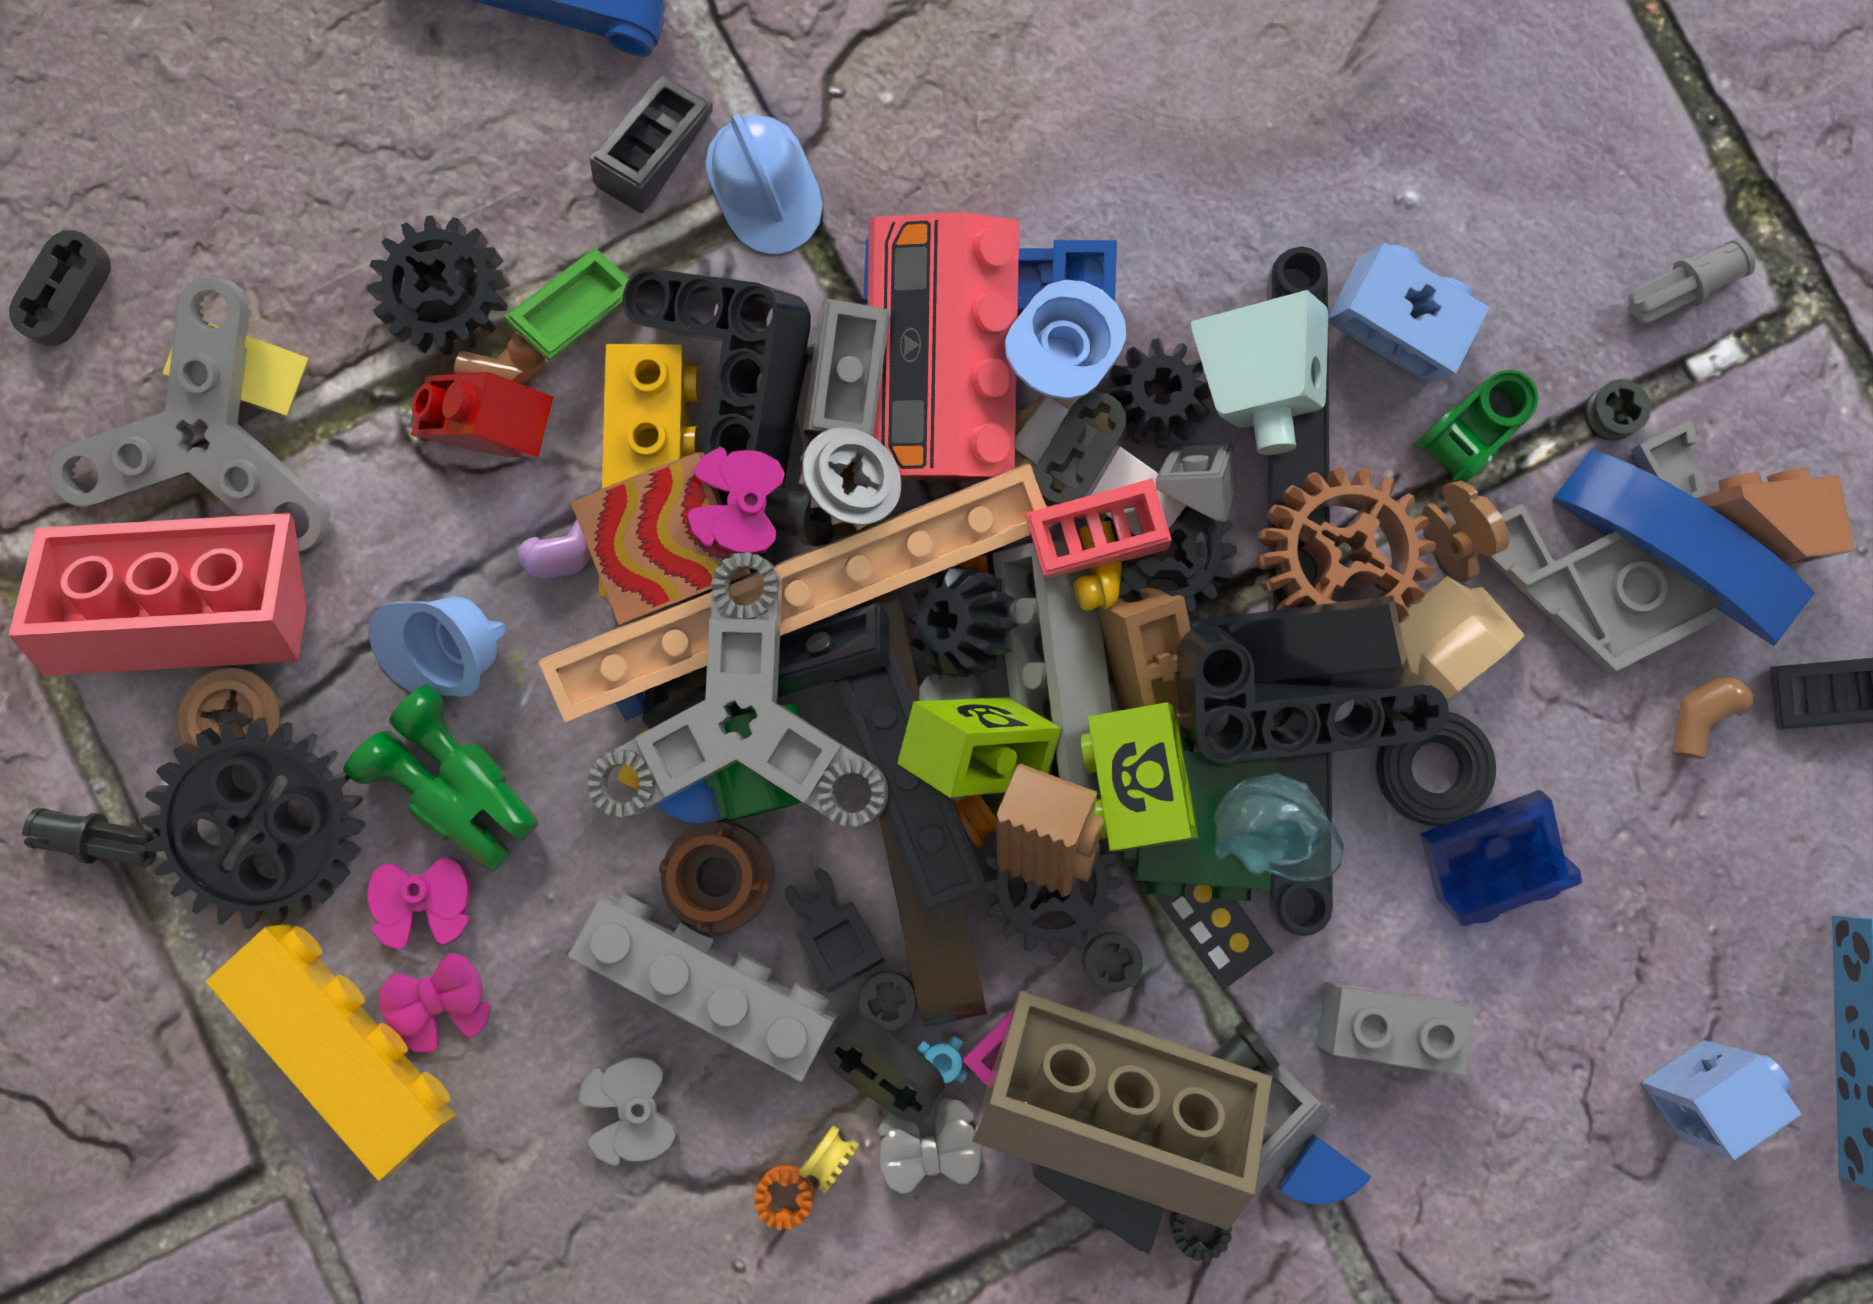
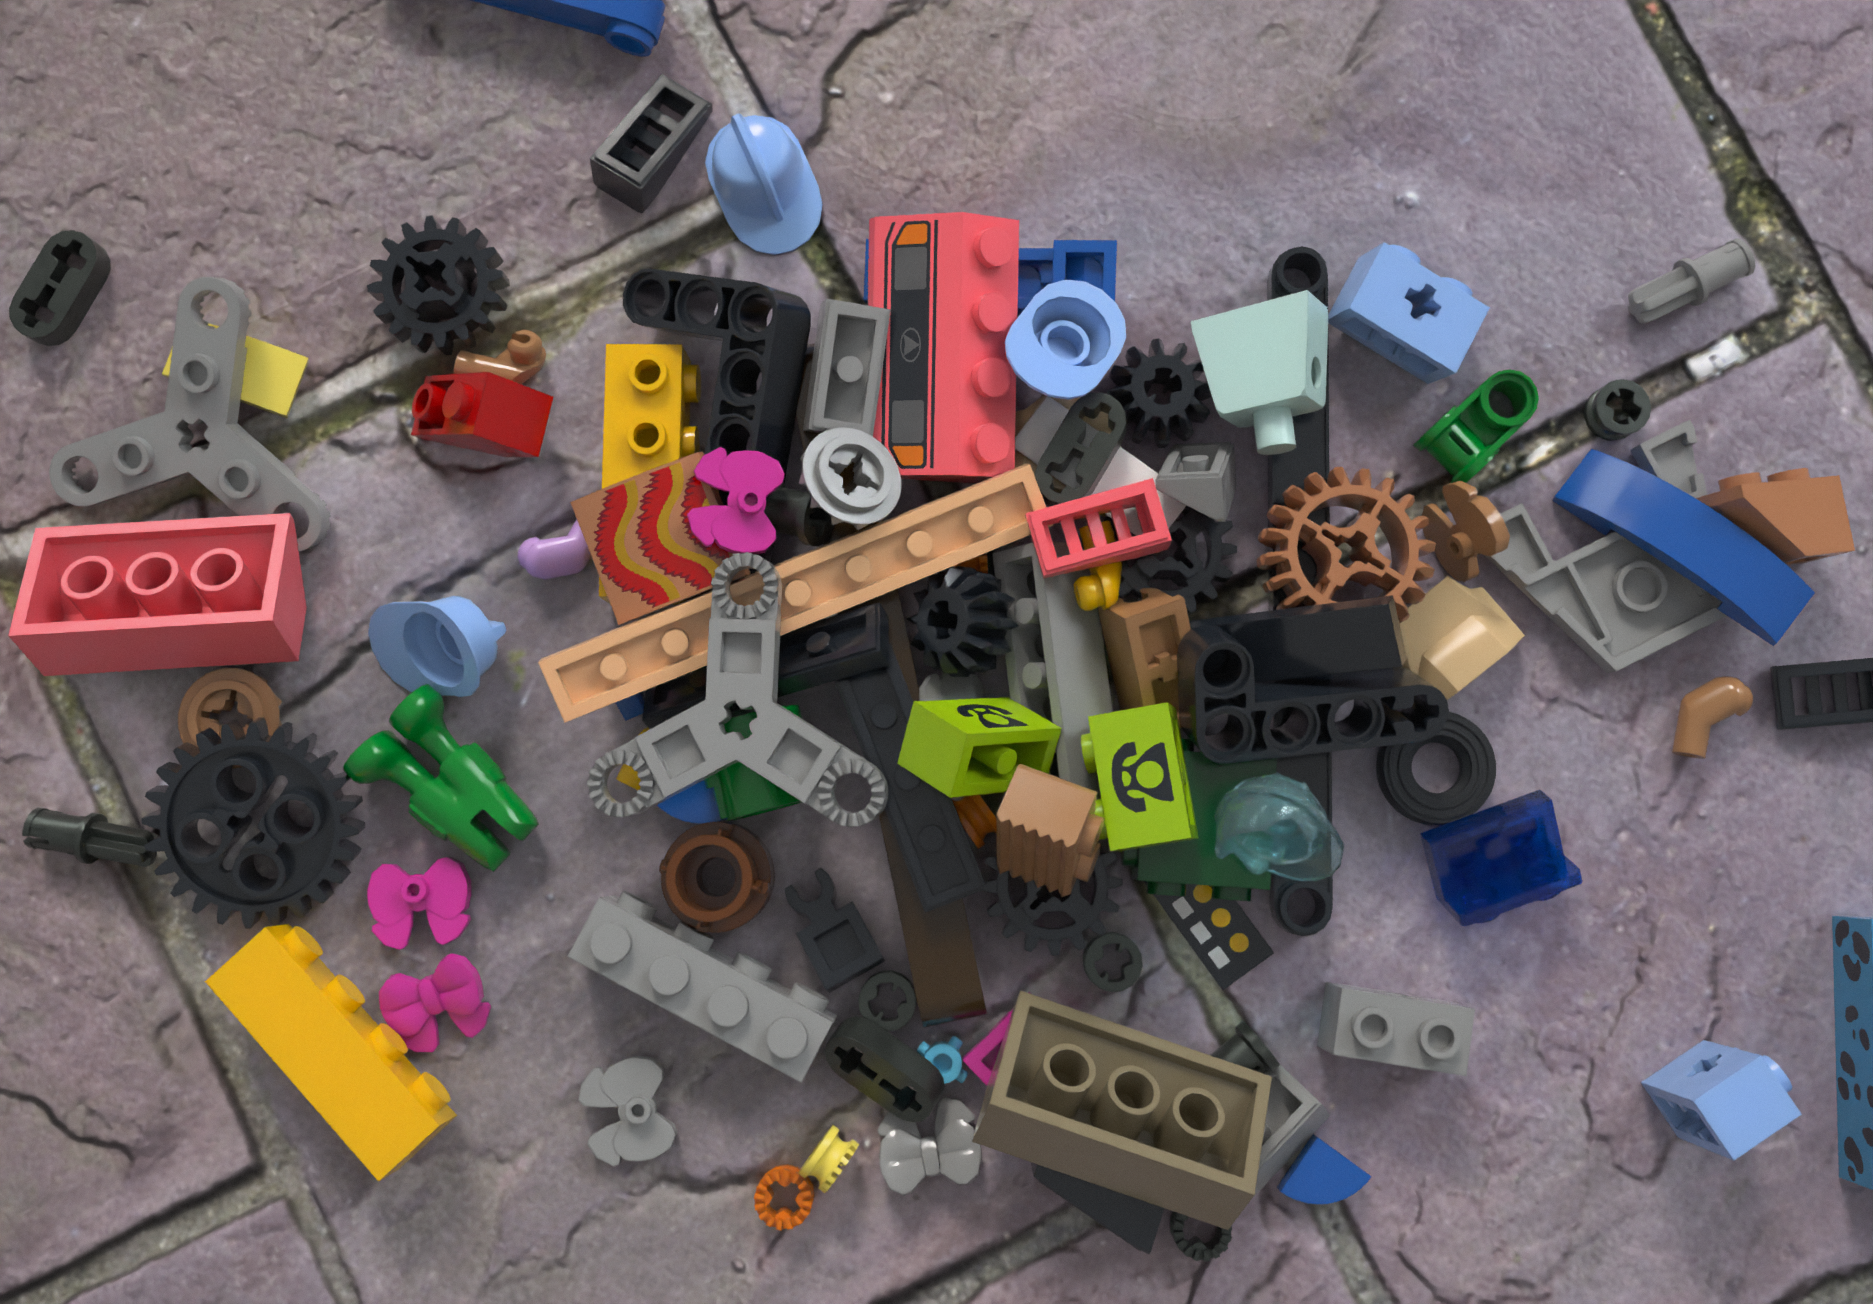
(569, 304): bright green tile -> none

